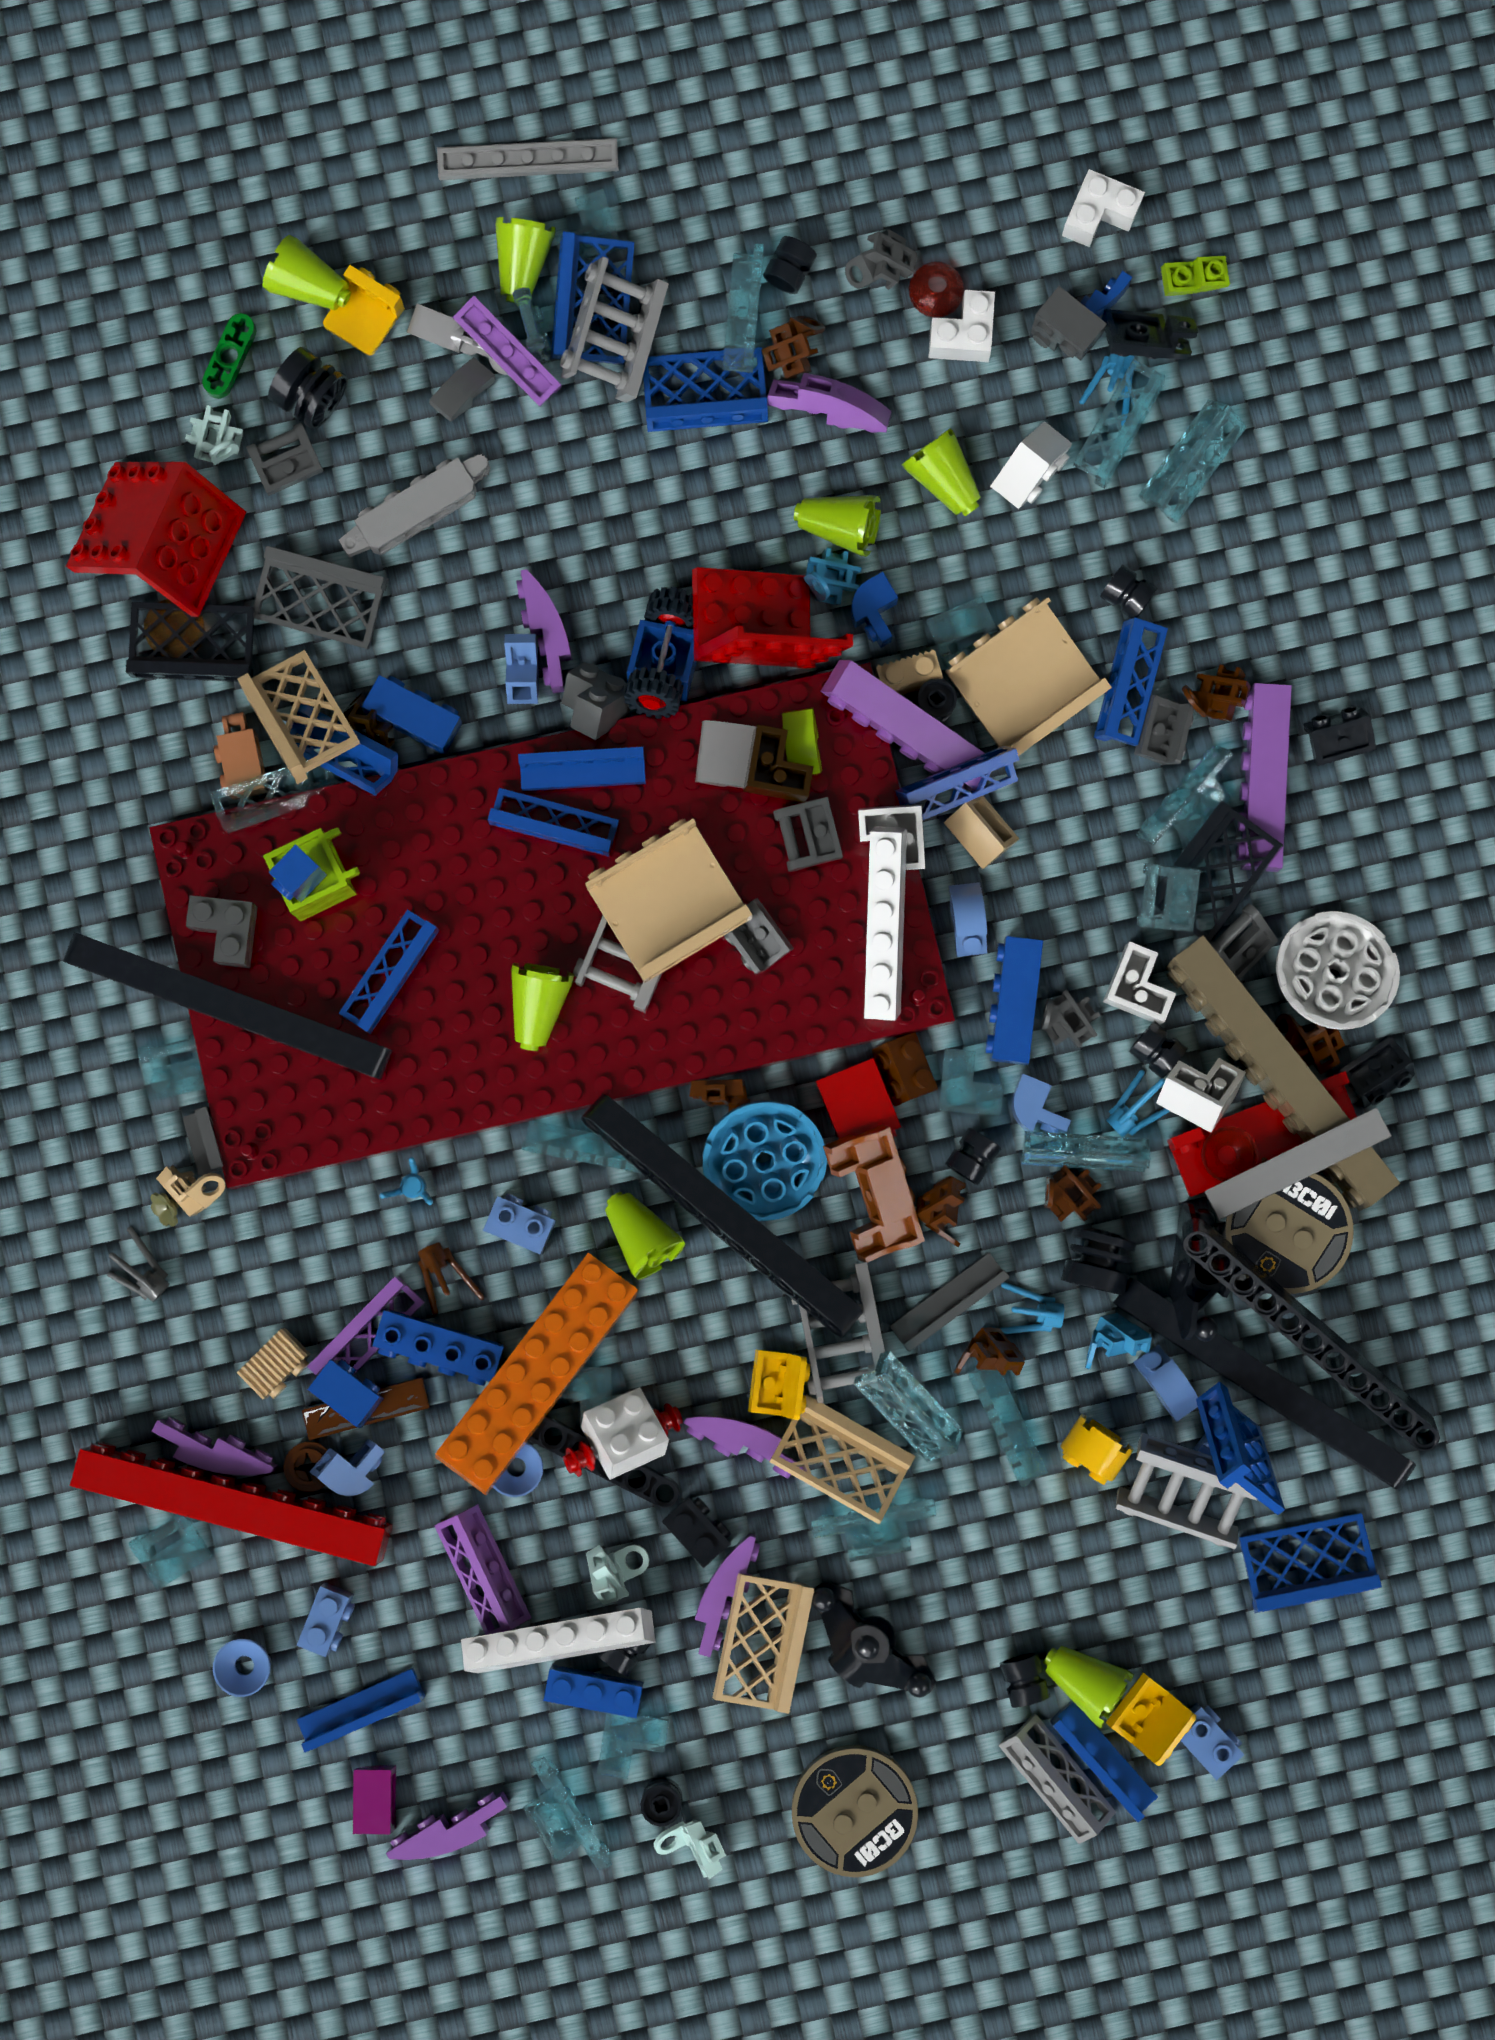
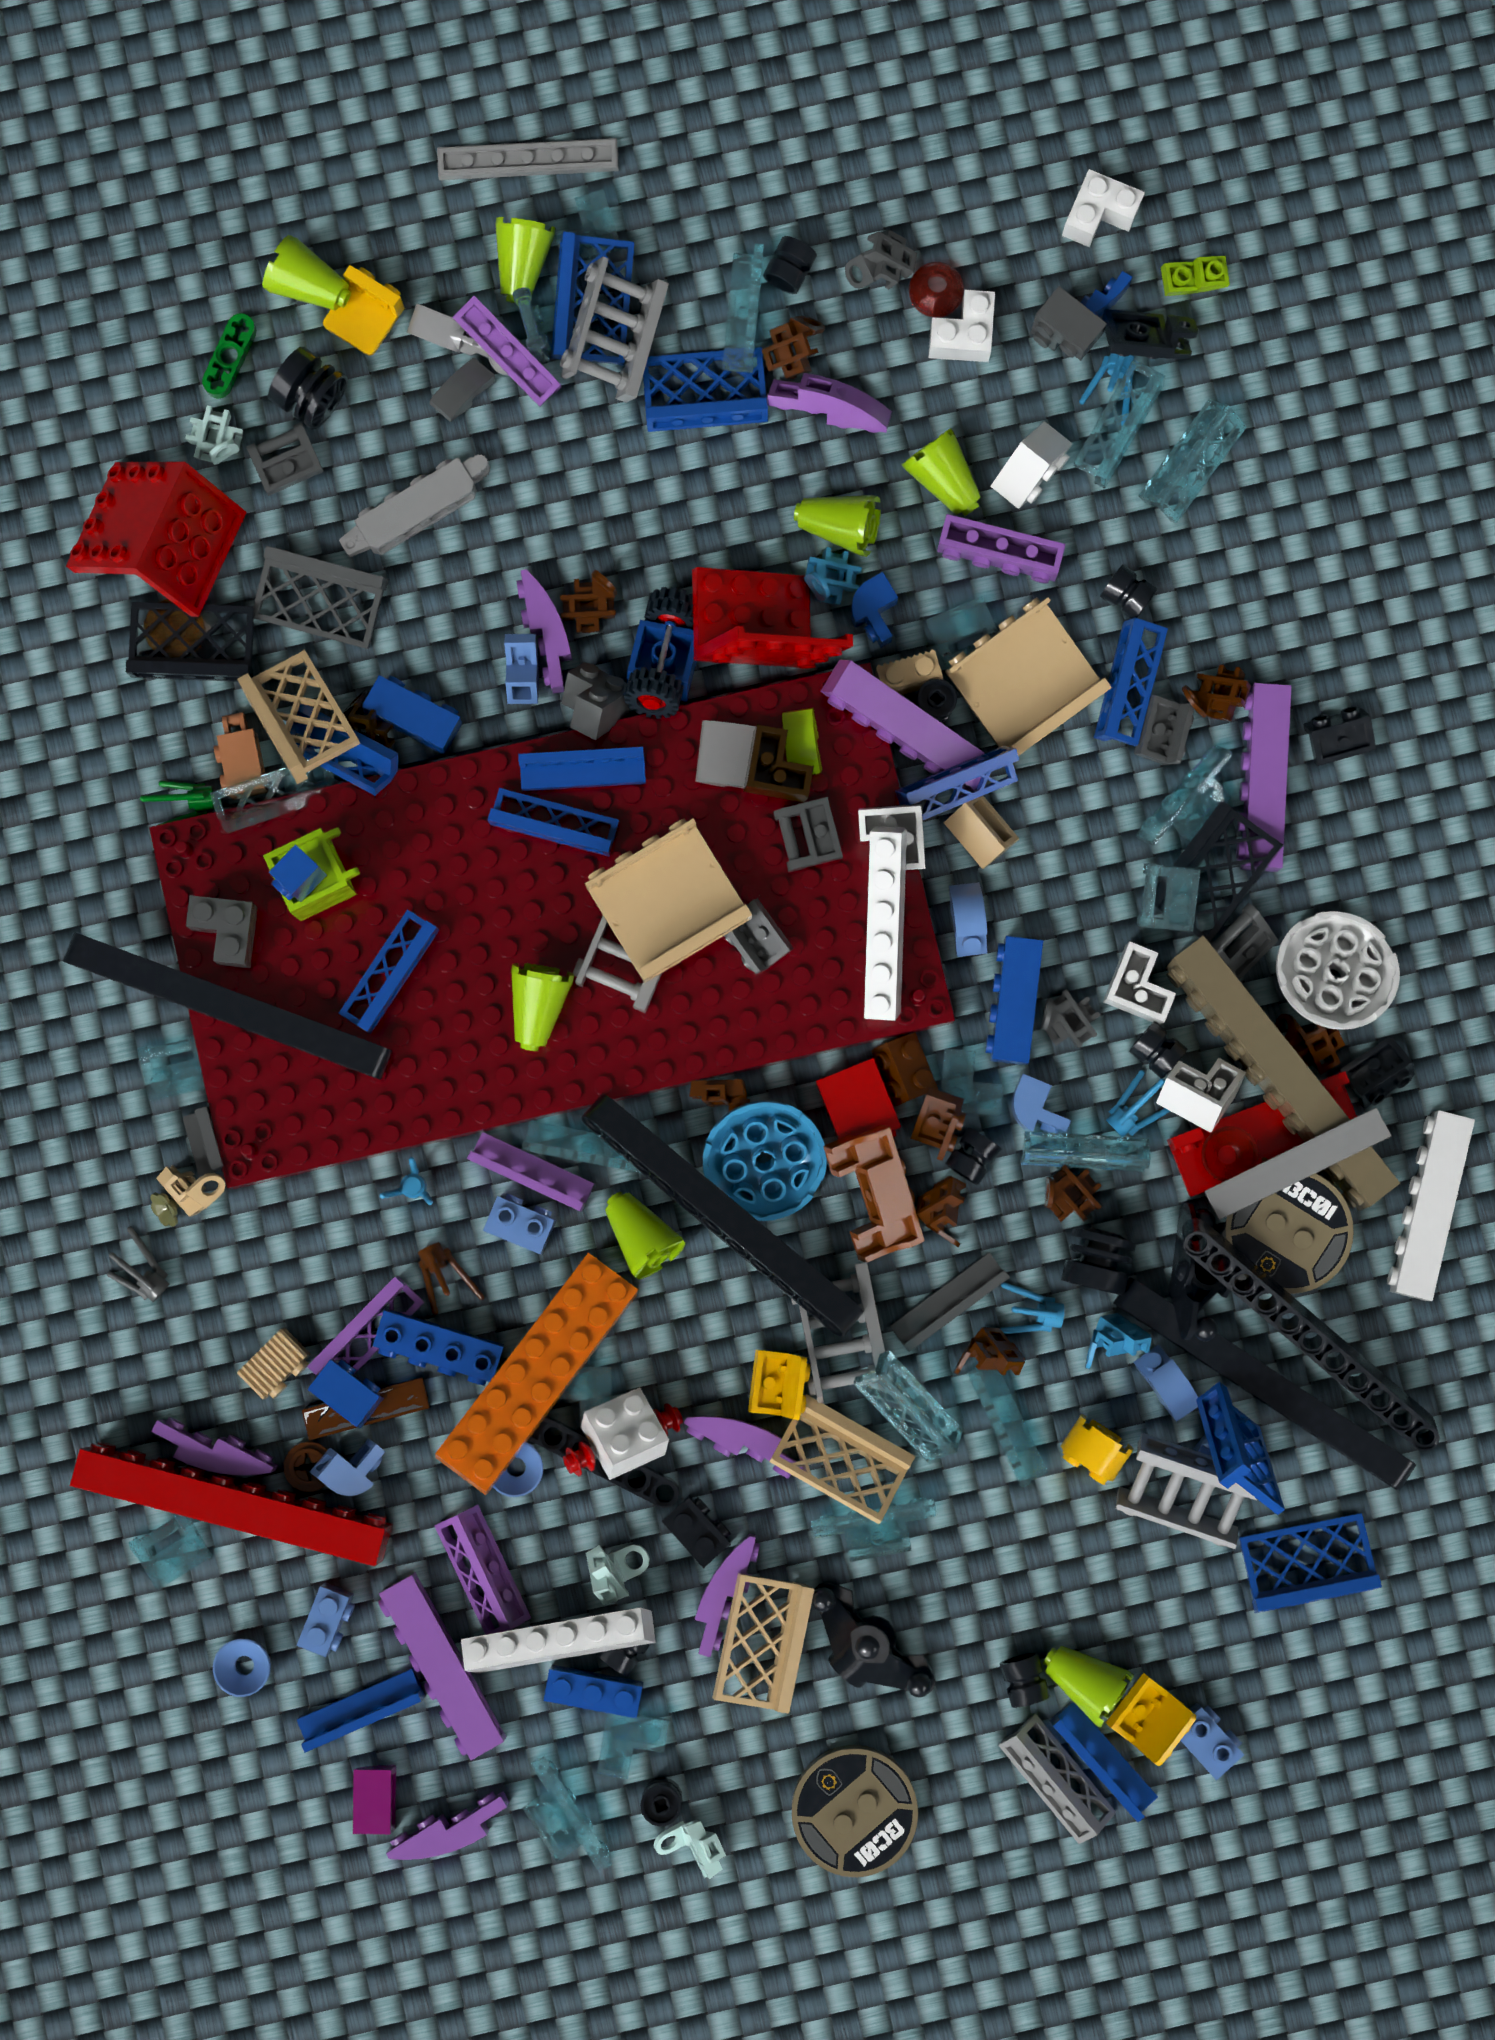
(198, 798): none -> green plant
(442, 1667): none -> medium lavender brick
(531, 1171): none -> medium lavender fence
(599, 591): none -> reddish brown piece
(938, 1120): none -> reddish brown bracket
(1000, 548): none -> medium lavender brick
(1431, 1205): none -> white brick

